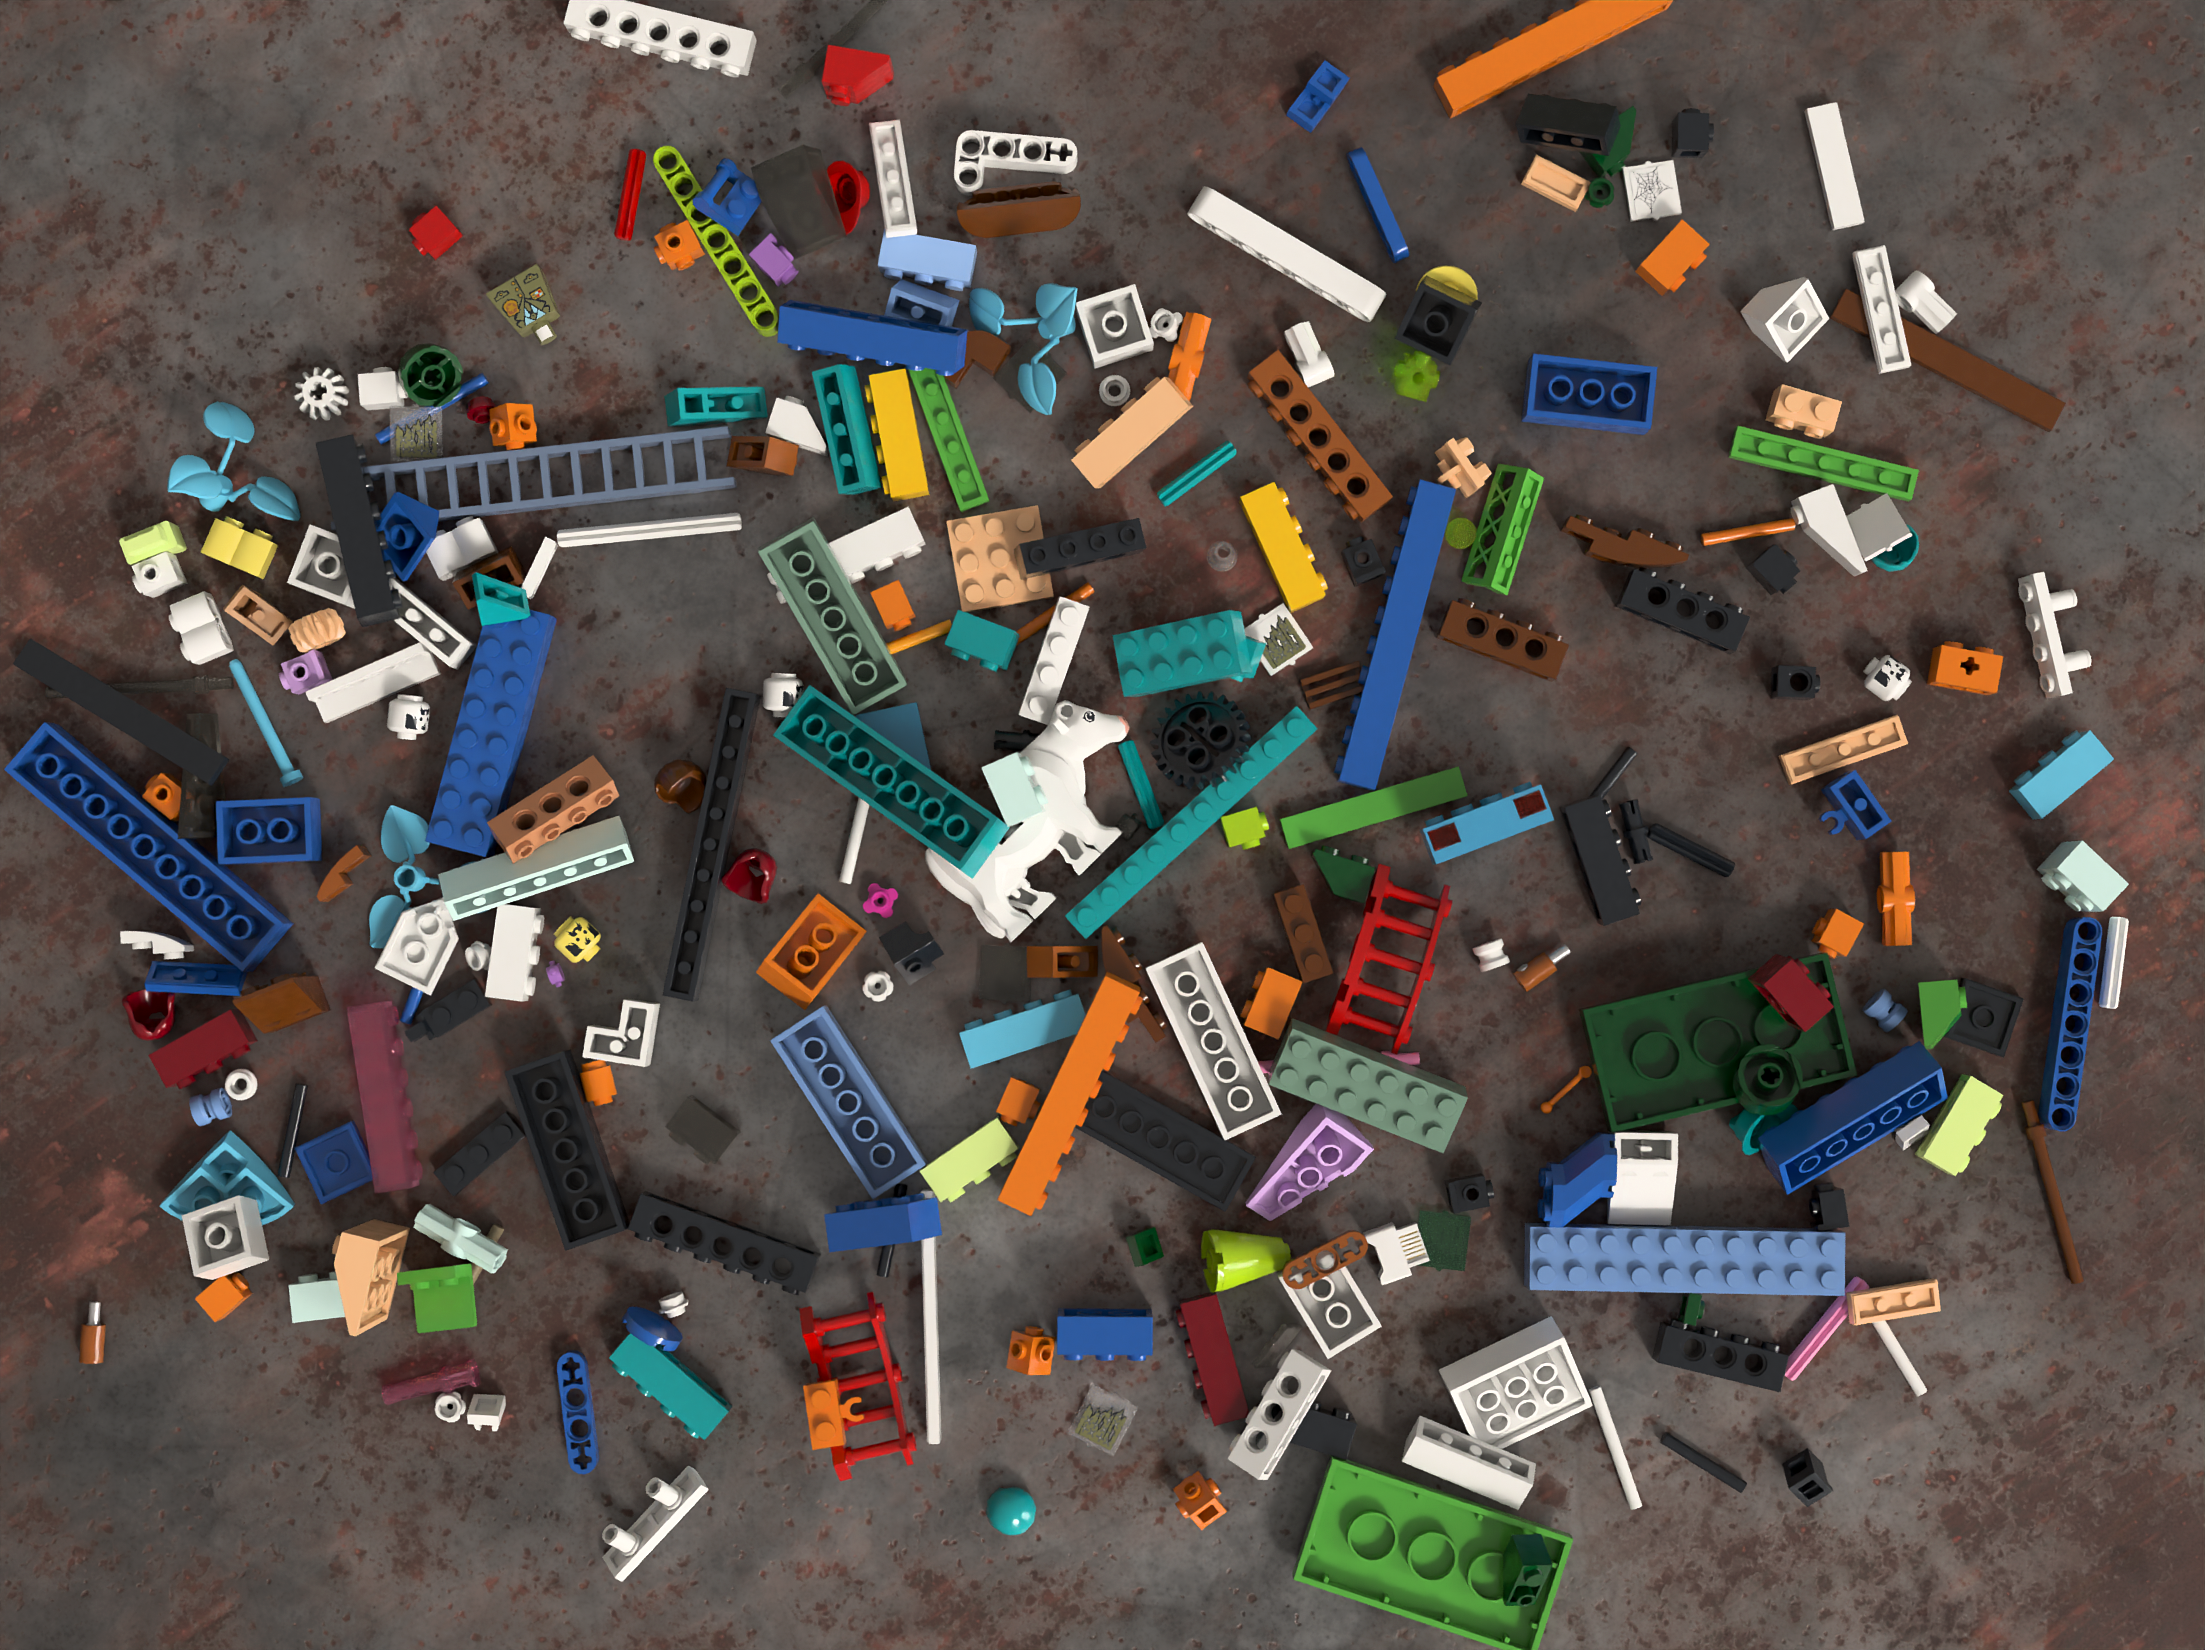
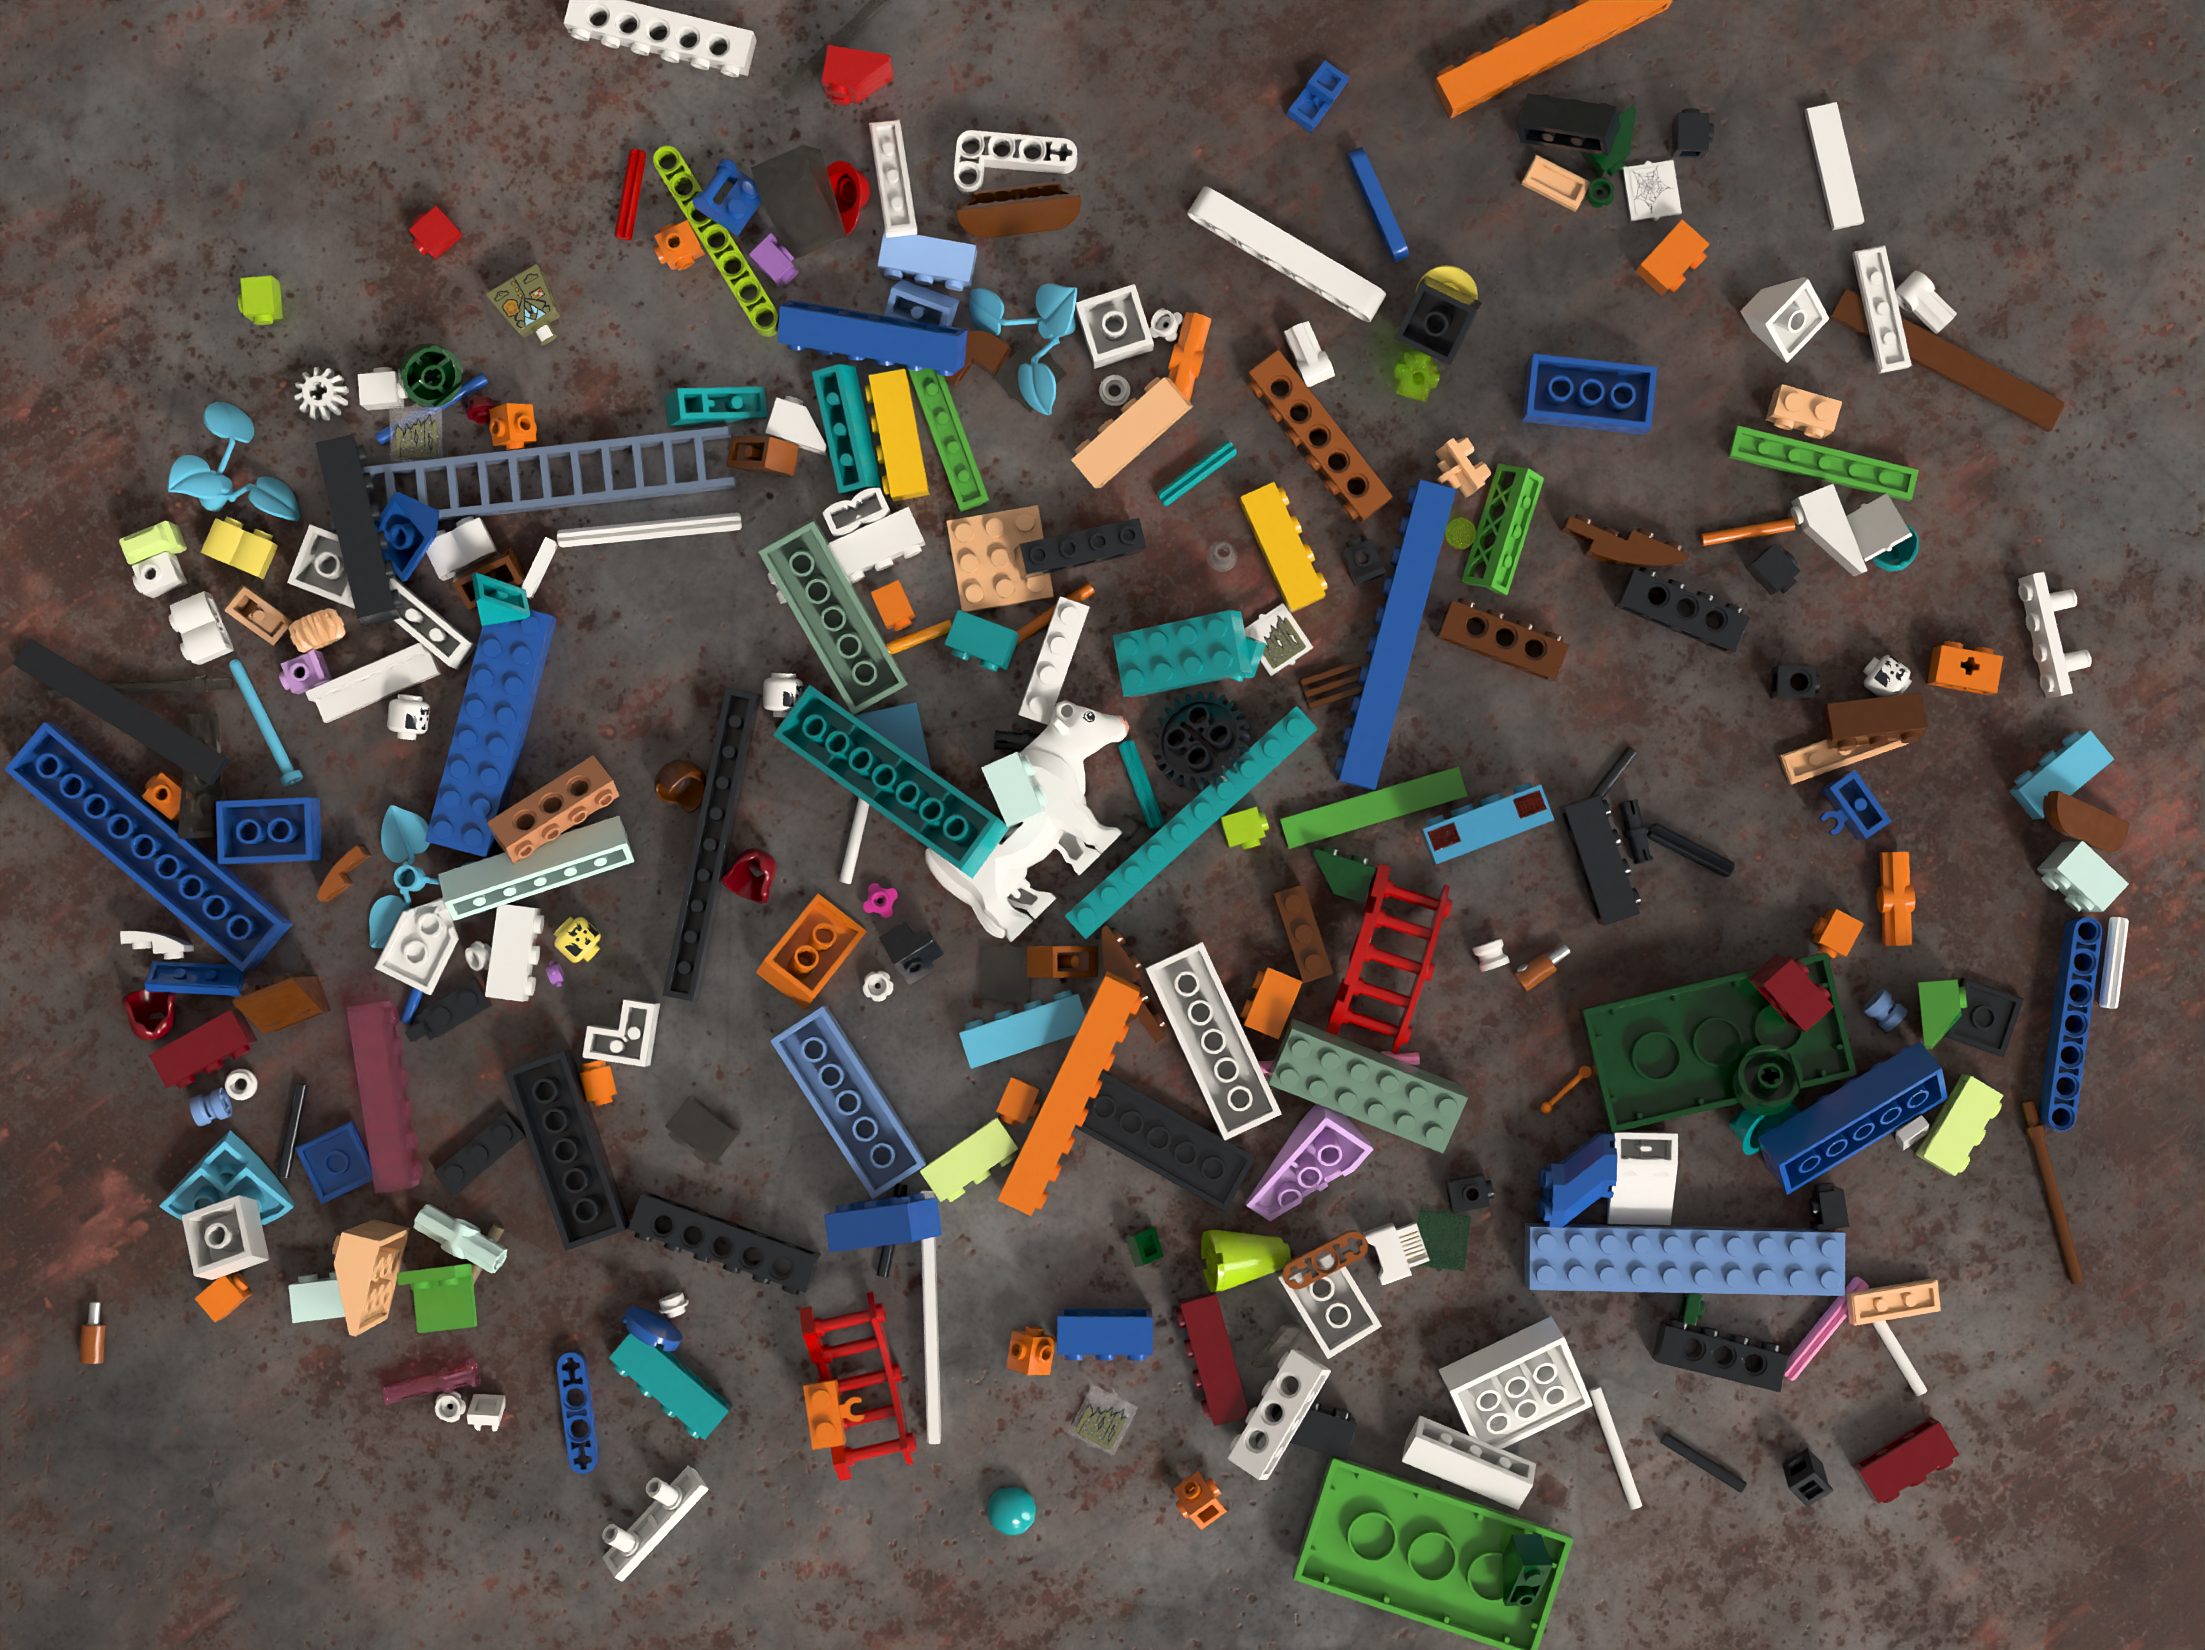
(260, 299): none -> lime brick
(852, 515): none -> white brick
(1875, 721): none -> reddish brown brick
(1905, 1461): none -> dark red brick
(2084, 822): none -> reddish brown brick

